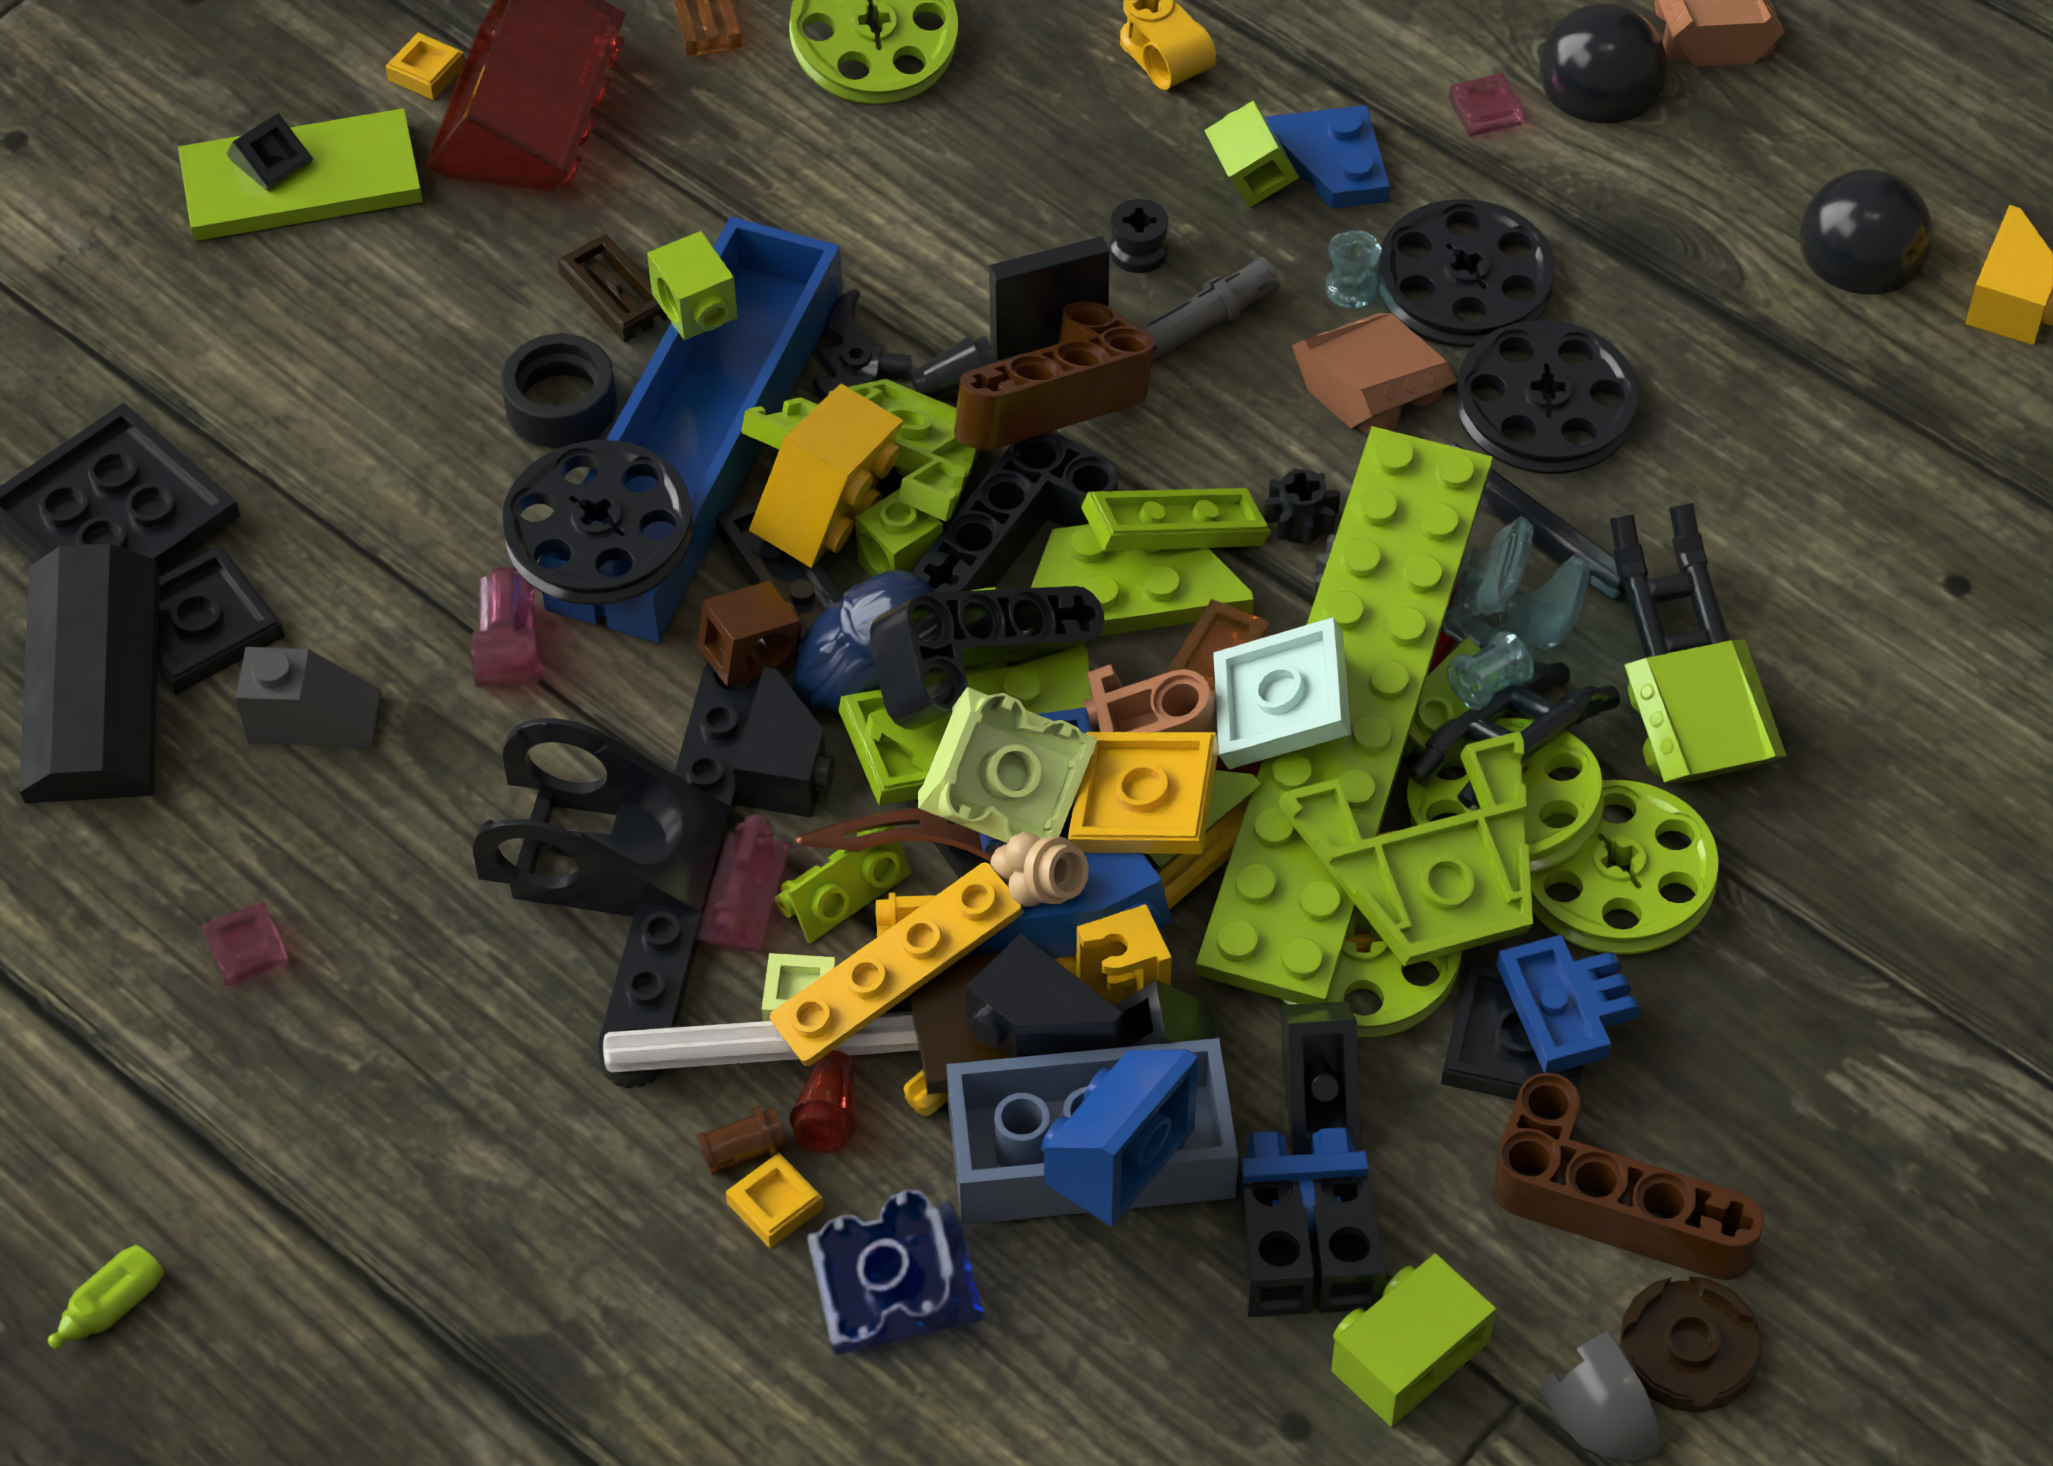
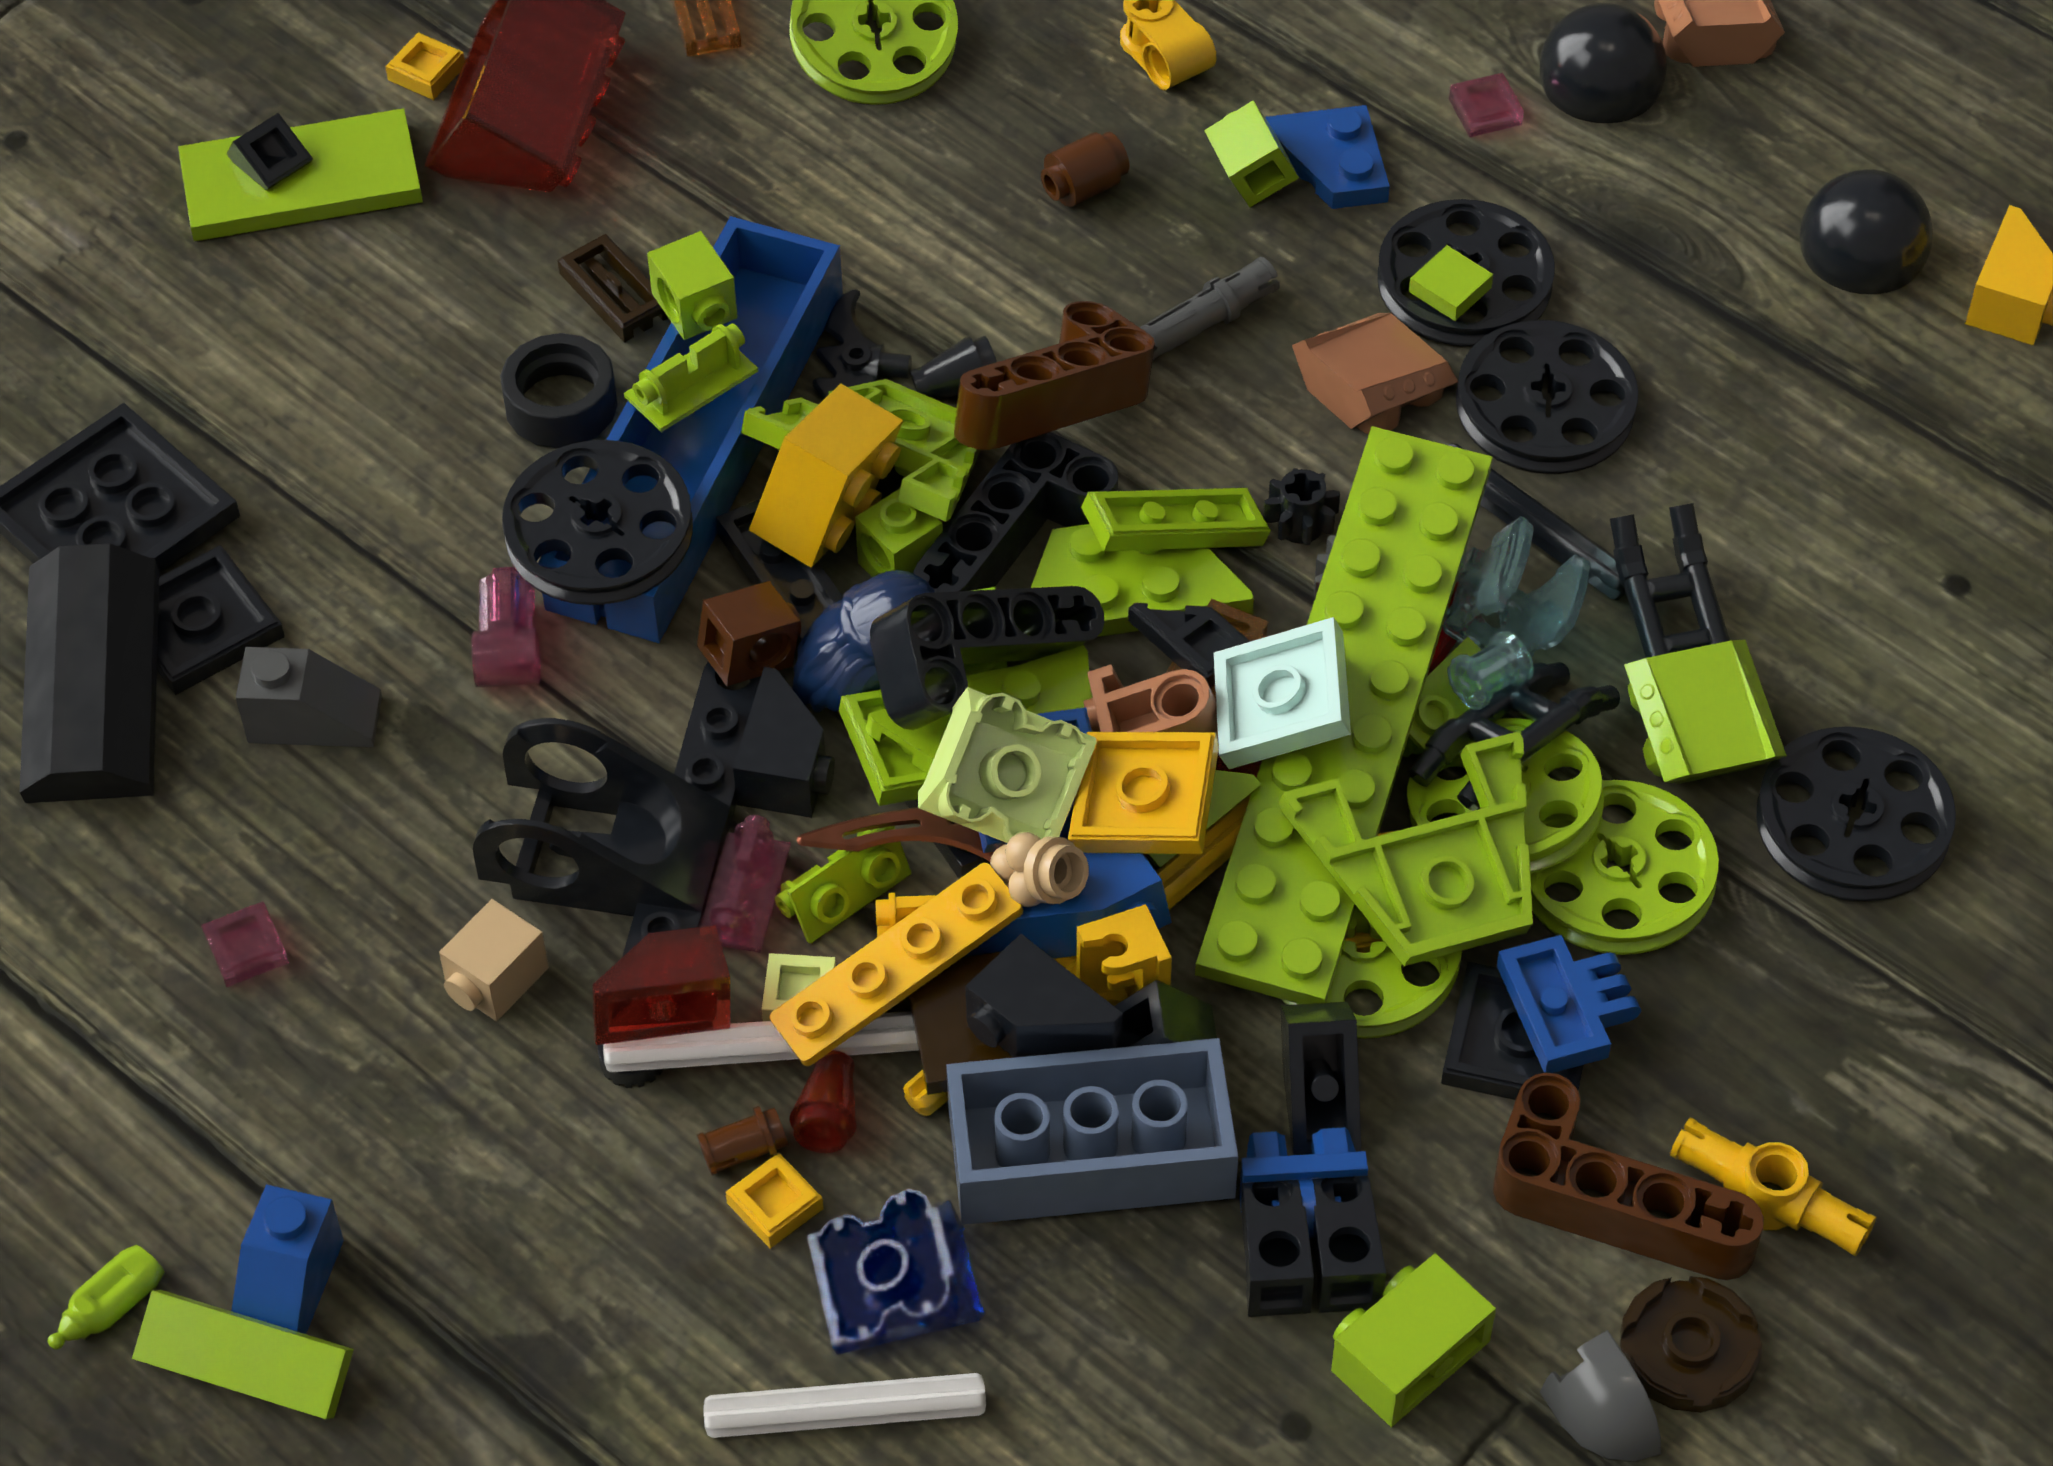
(243, 1354): none -> lime tile
(287, 1258): none -> blue slope
(493, 960): none -> tan brick
(664, 988): none -> clear red slope
(692, 380): none -> lime hinge
(844, 1405): none -> white axle
(1035, 289): black tile -> none
(1084, 168): none -> reddish brown brick
(1123, 1131): blue slope -> none
(1139, 236): black wheel -> none
(1187, 635): none -> black tile
(1352, 278): clear light blue bush -> none
(1451, 283): none -> lime tile
(1800, 1202): none -> yellow pin
(1880, 825): none -> black wedge

